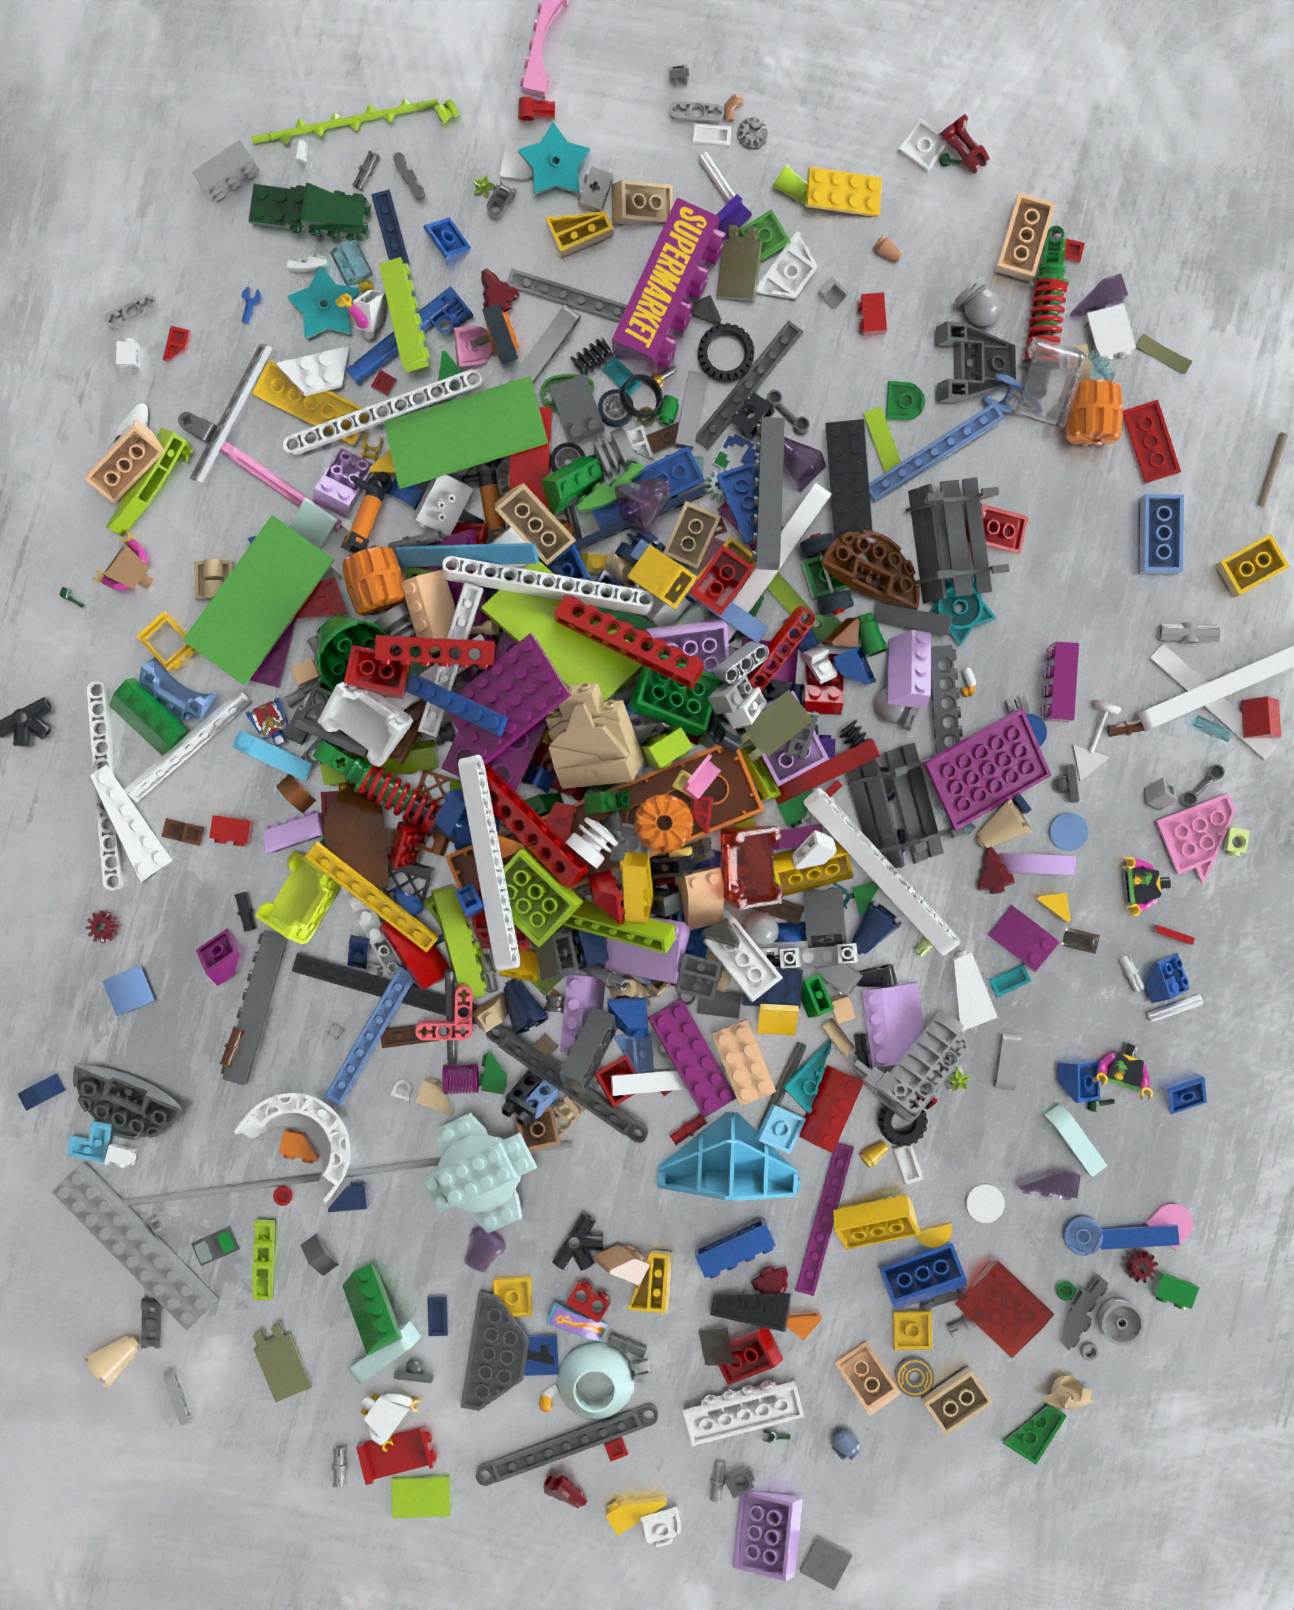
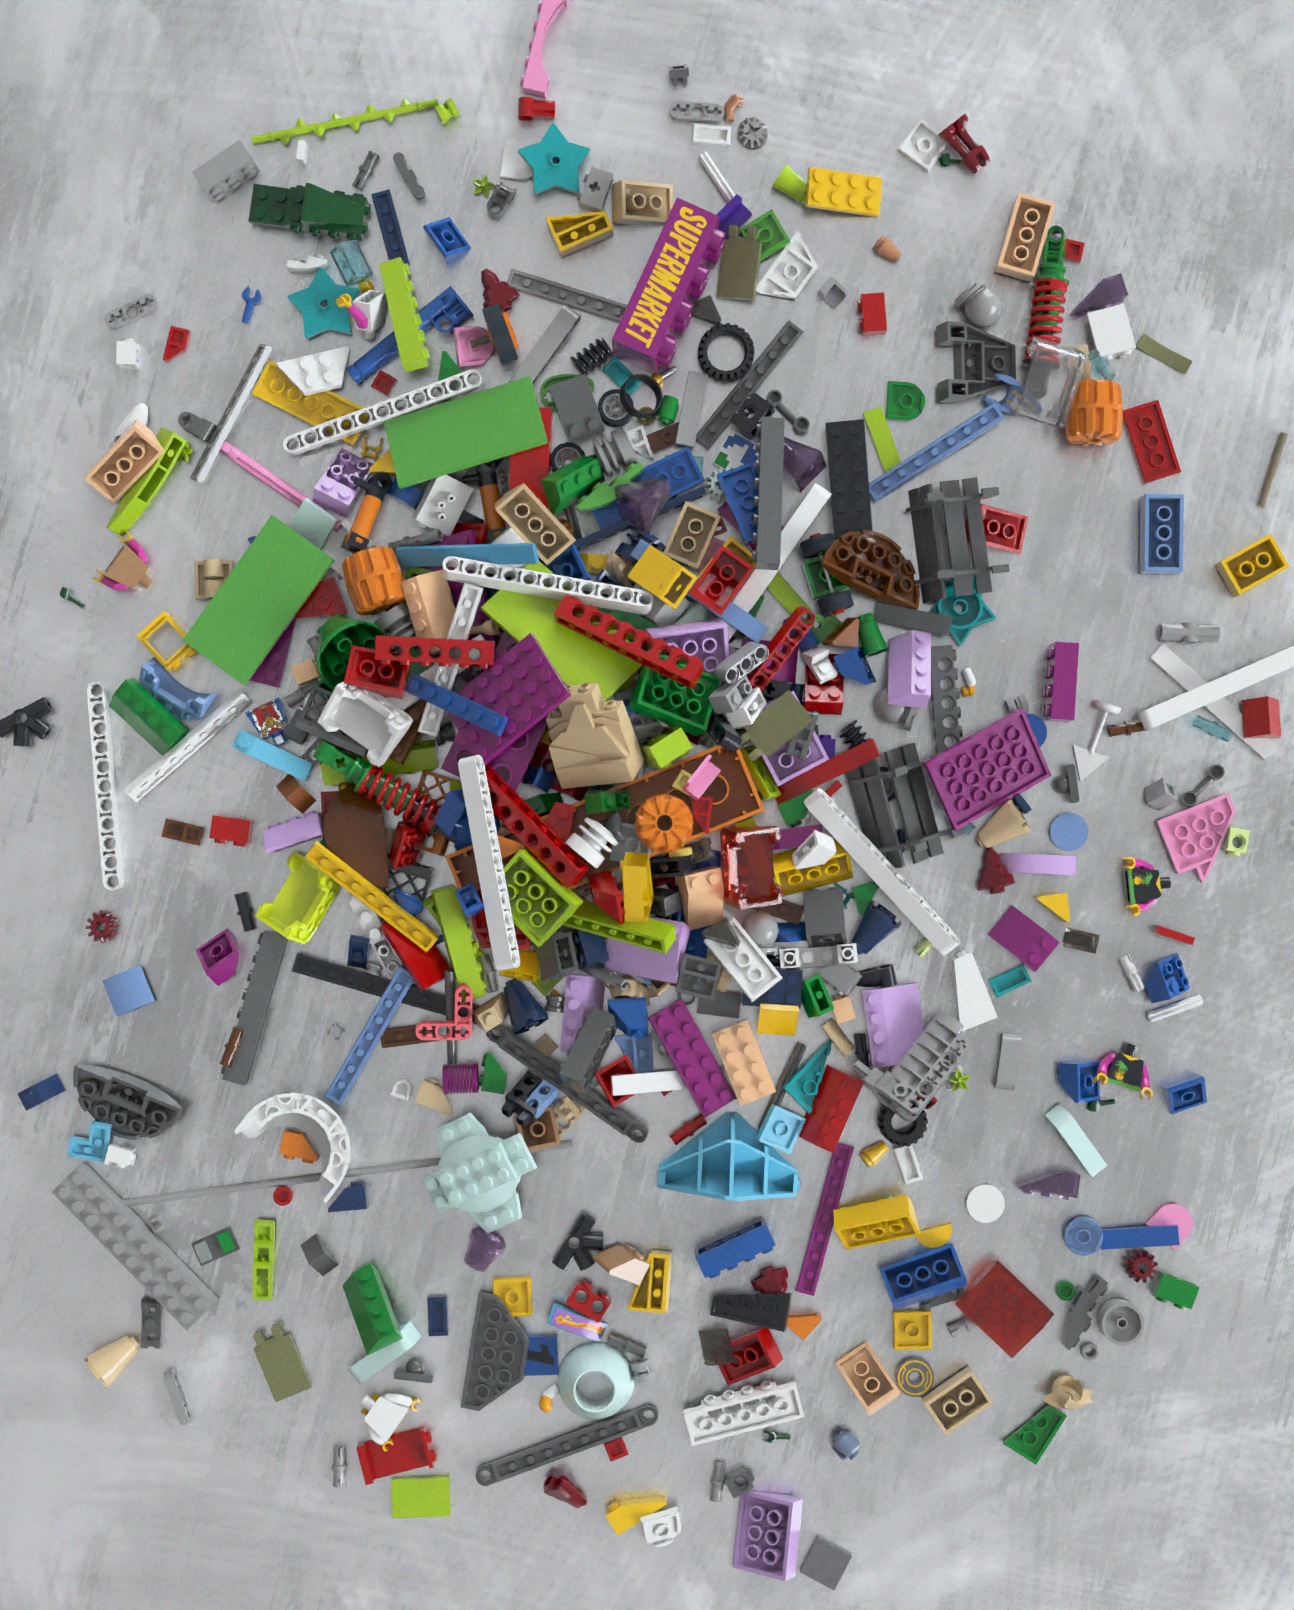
(136, 837): white wing -> none

